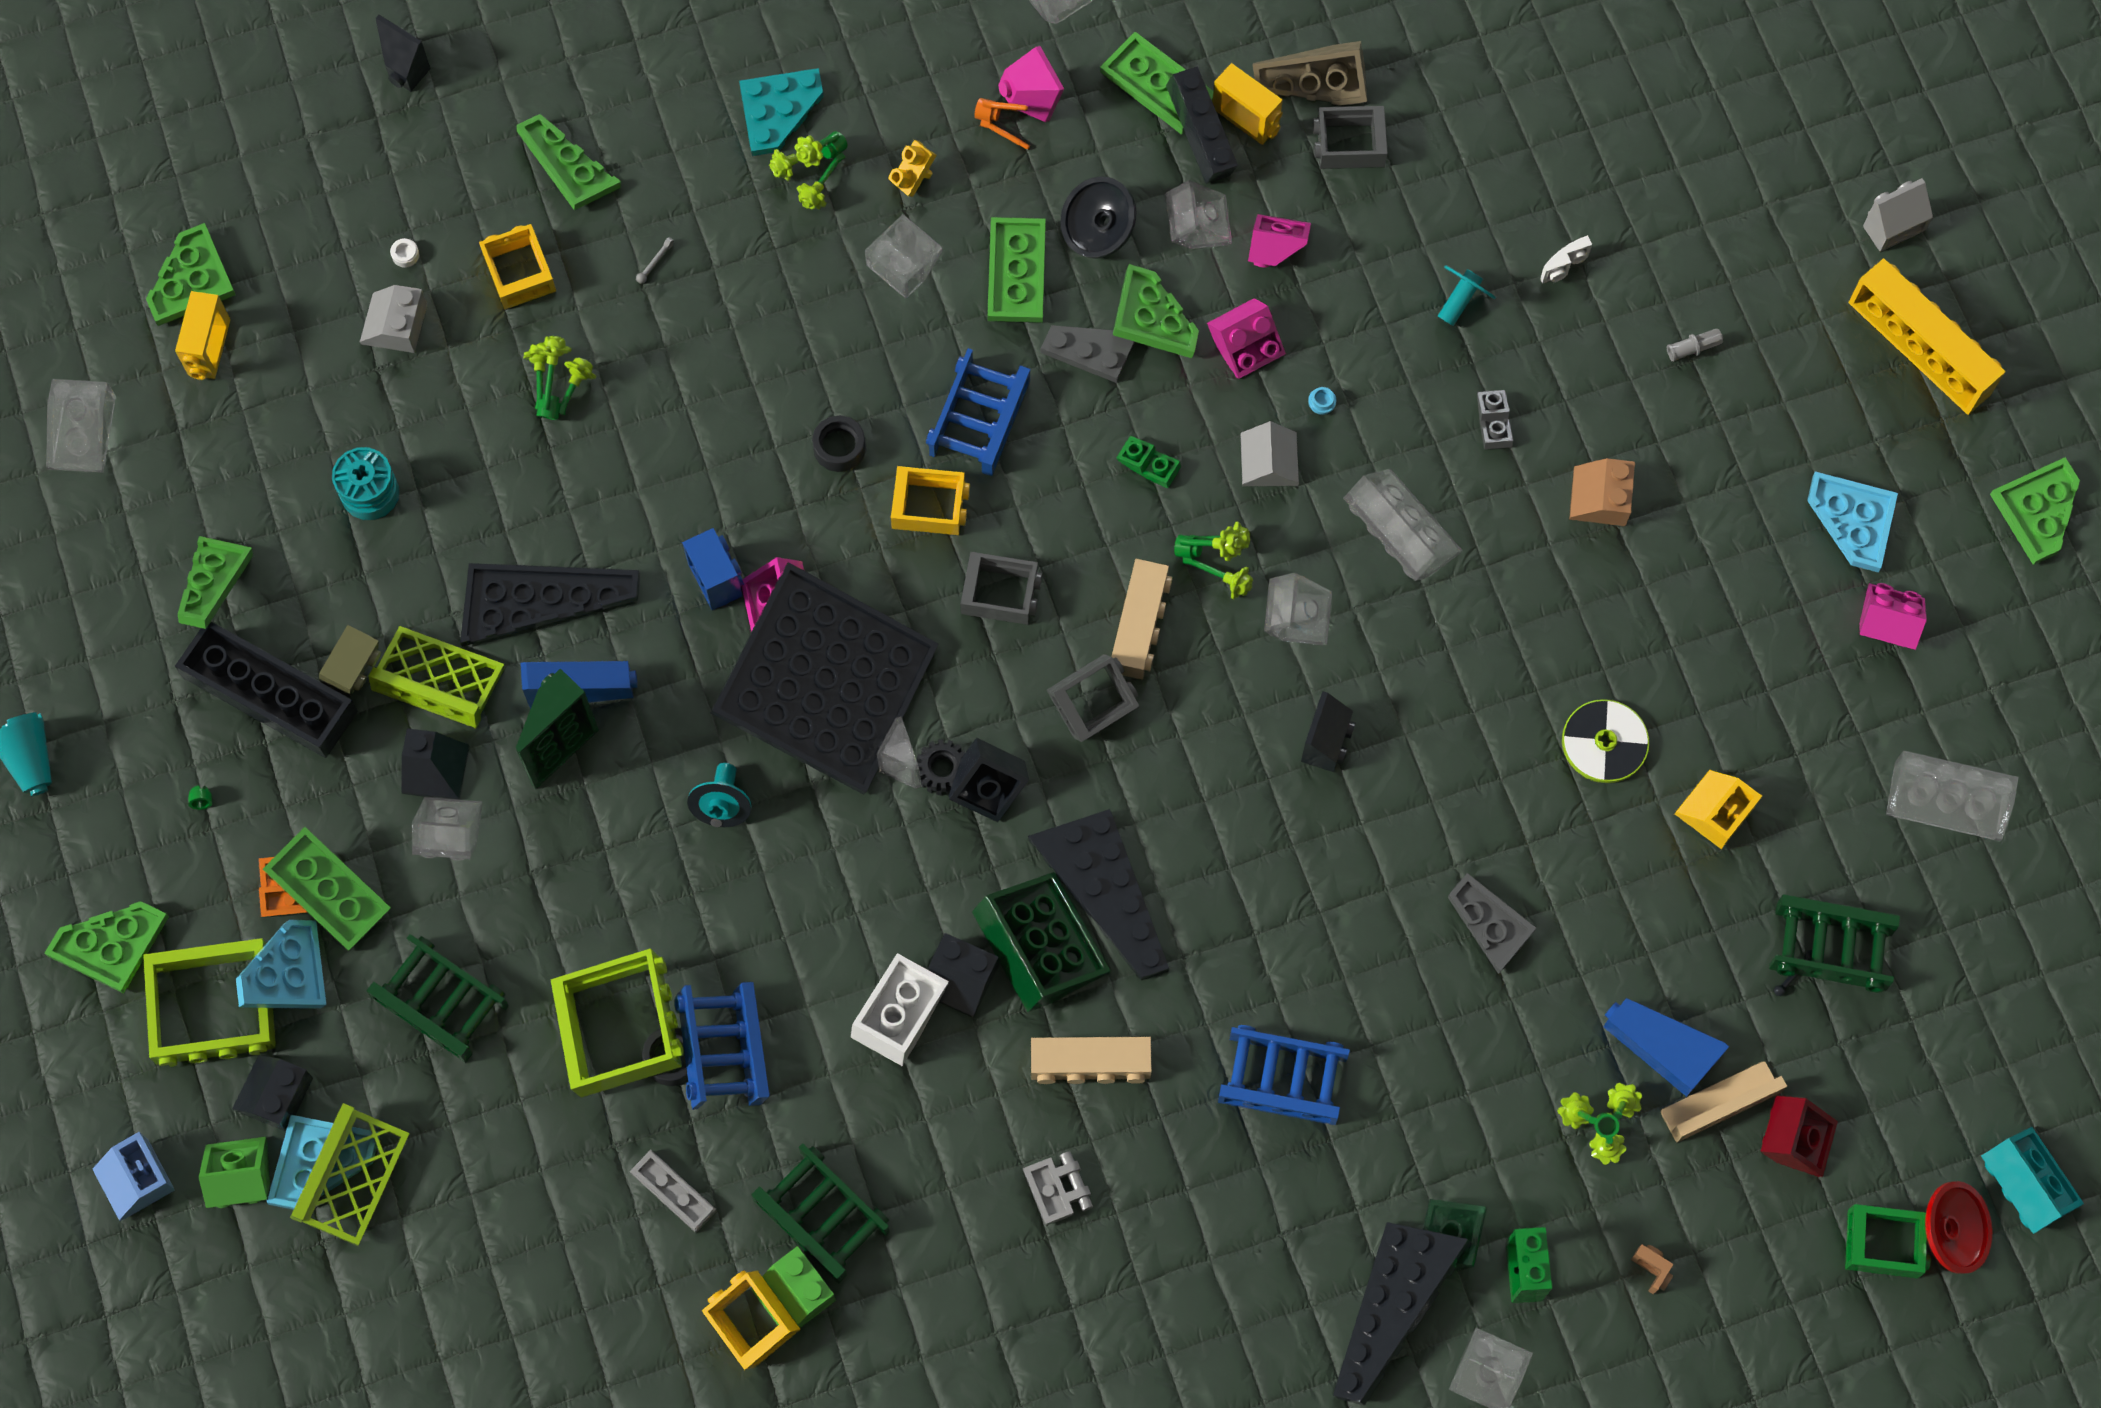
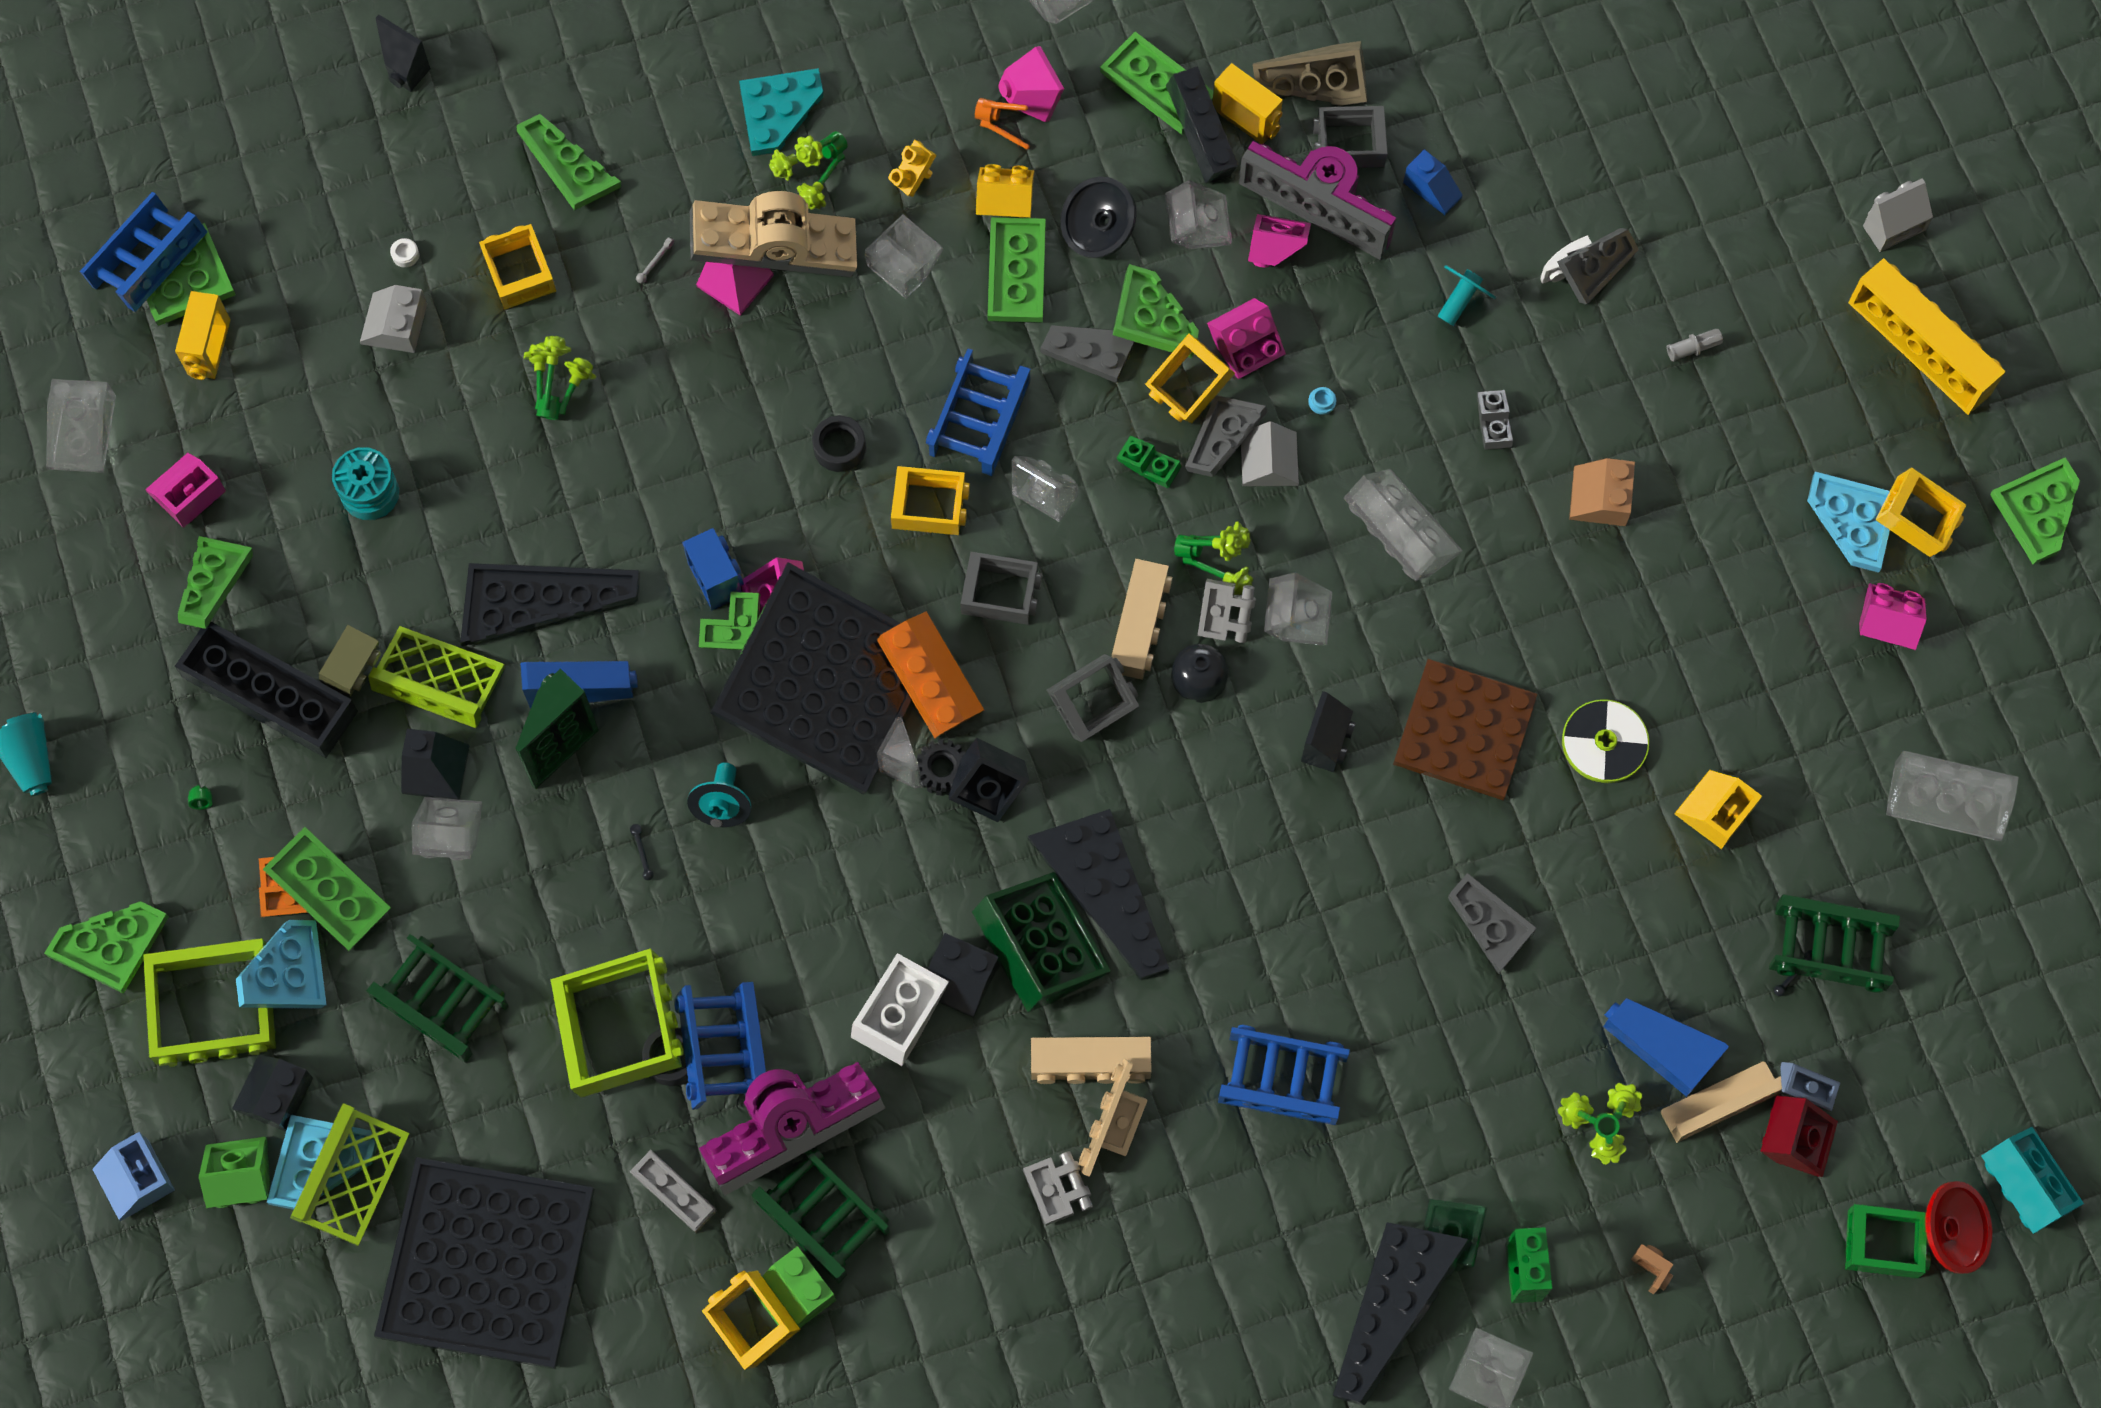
(158, 263): none -> blue fence
(186, 489): none -> dark pink slope
(485, 1263): none -> black plate
(636, 831): none -> black hinge
(733, 284): none -> dark pink slope
(734, 632): none -> bright green plate
(773, 235): none -> tan piece
(788, 1122): none -> magenta piece
(930, 674): none -> orange slope
(1004, 191): none -> yellow slope
(1042, 487): none -> clear slope
(1118, 1120): none -> tan bracket
(1171, 364): none -> yellow window
(1199, 673): none -> black cylinder
(1217, 607): none -> light grey plate
(1222, 433): none -> dark grey wing
(1320, 193): none -> dark grey piece
(1432, 182): none -> blue slope
(1465, 729): none -> reddish brown plate
(1597, 263): none -> dark grey wing
(1808, 1084): none -> sand blue slope
(1932, 494): none -> yellow window

